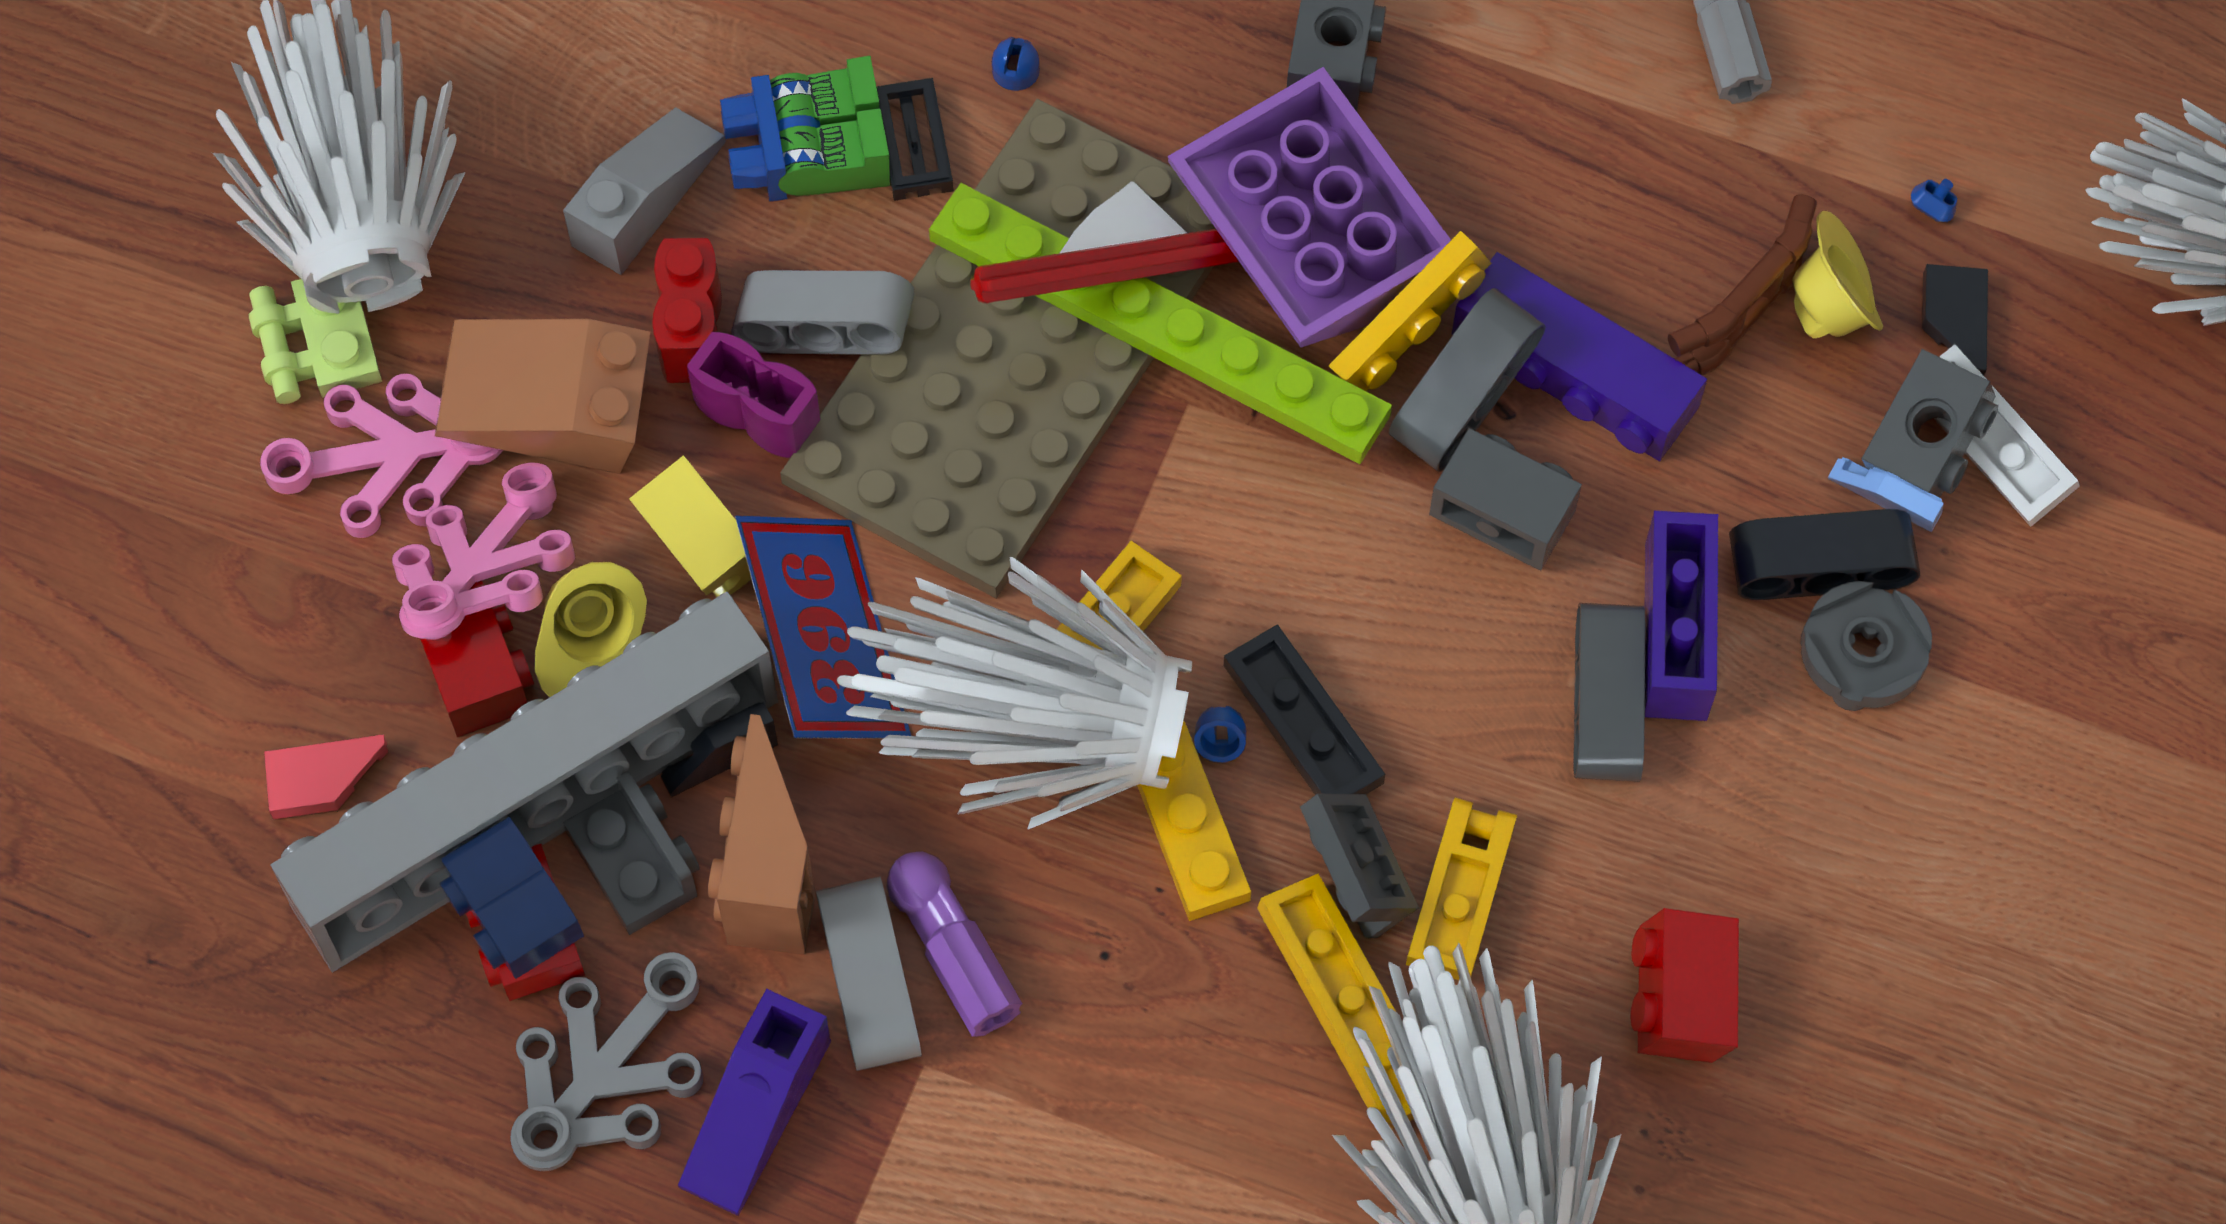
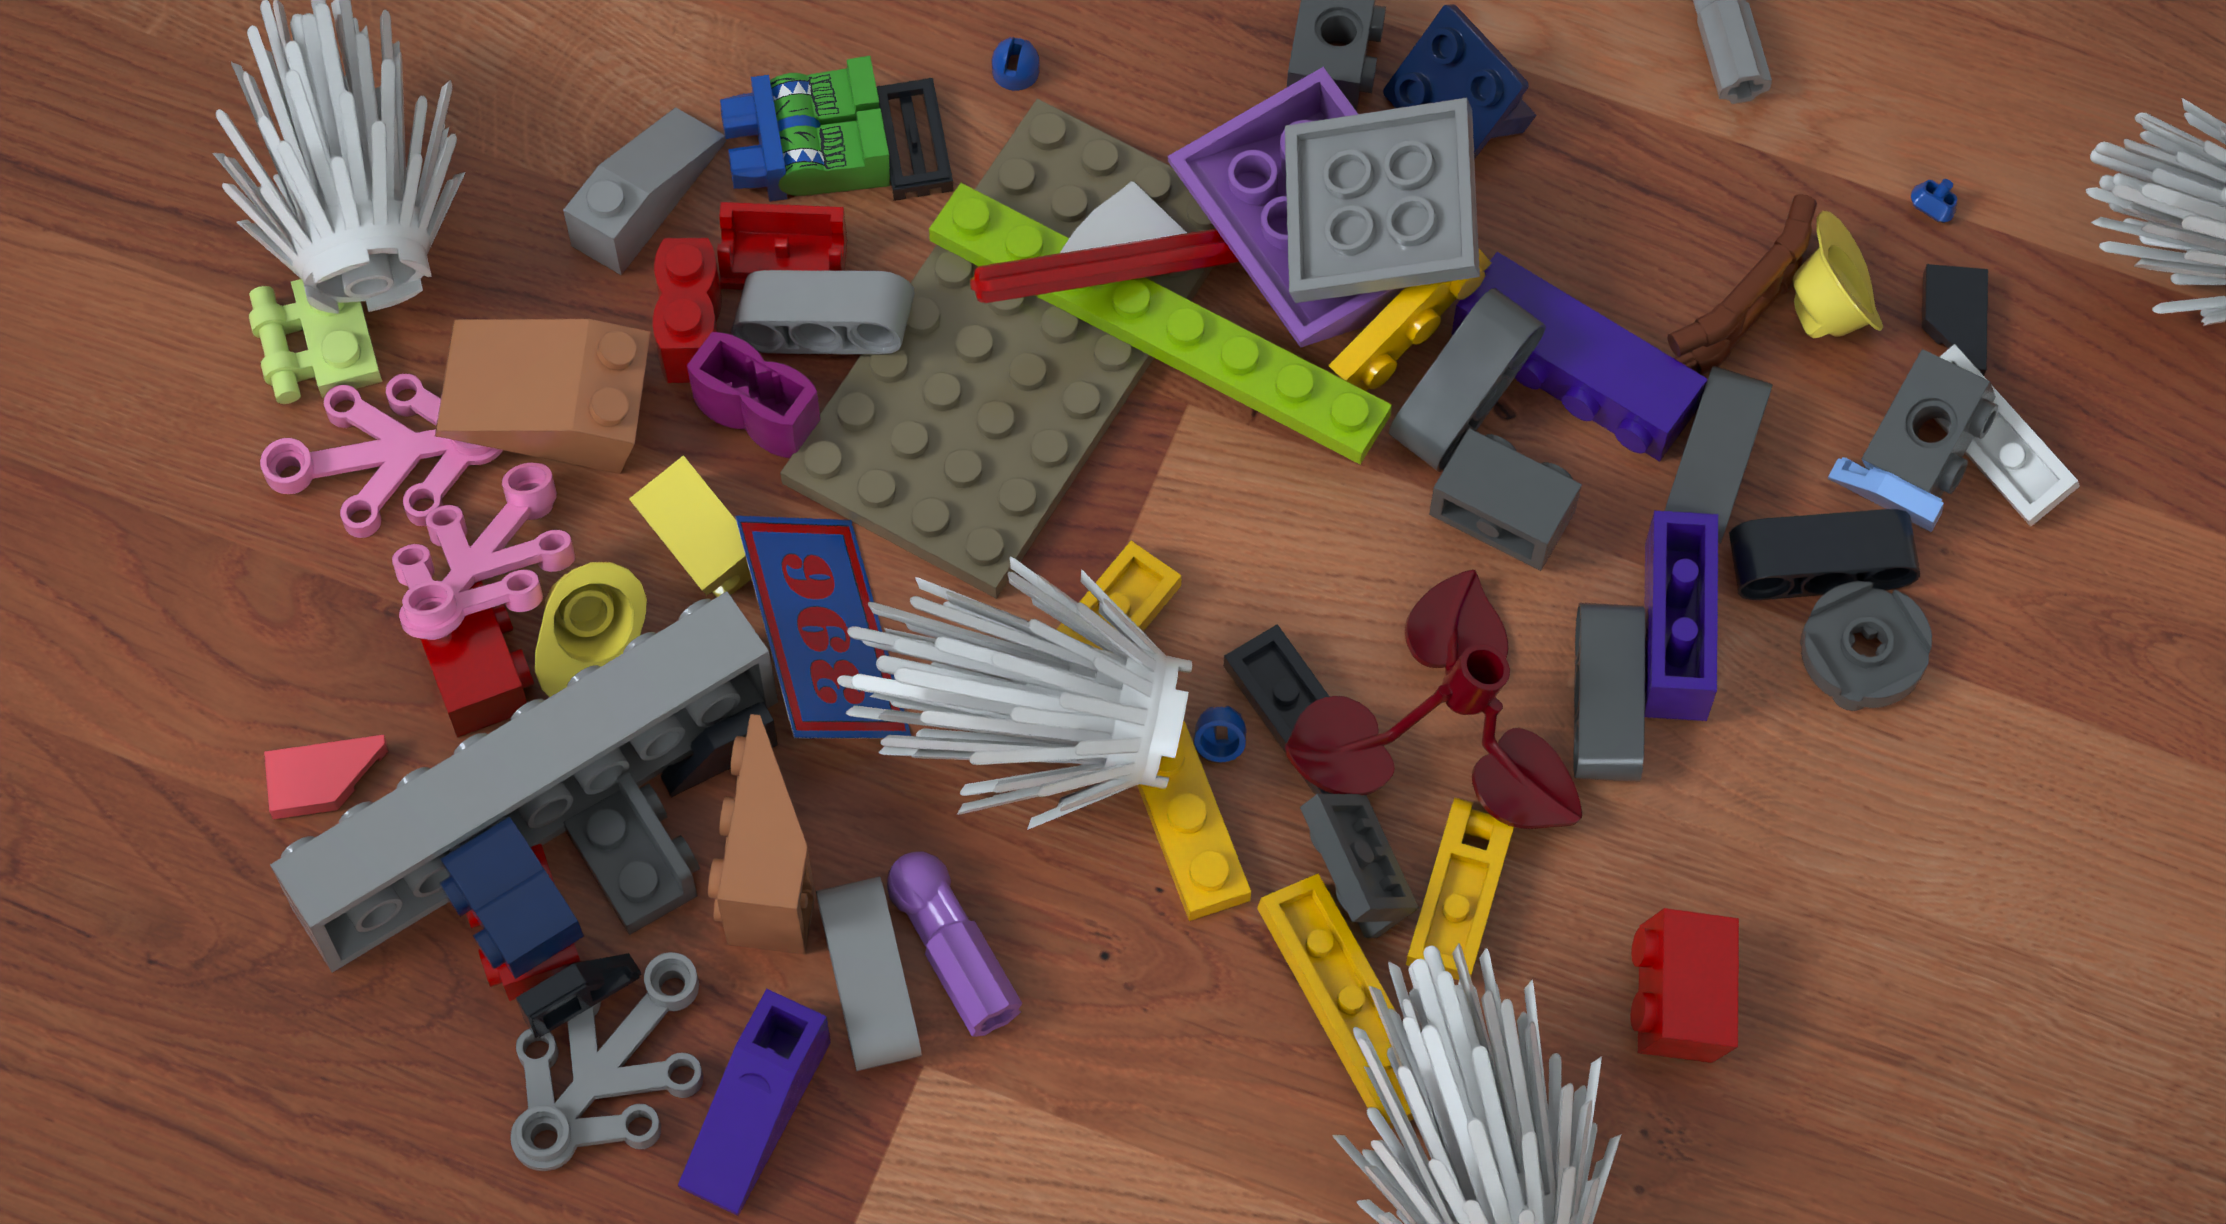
(575, 991): none -> black tile
(779, 239): none -> red hinge
(1381, 201): none -> light grey plate
(1458, 63): none -> dark blue bracket
(1458, 630): none -> dark red plant
(1719, 445): none -> dark grey beam

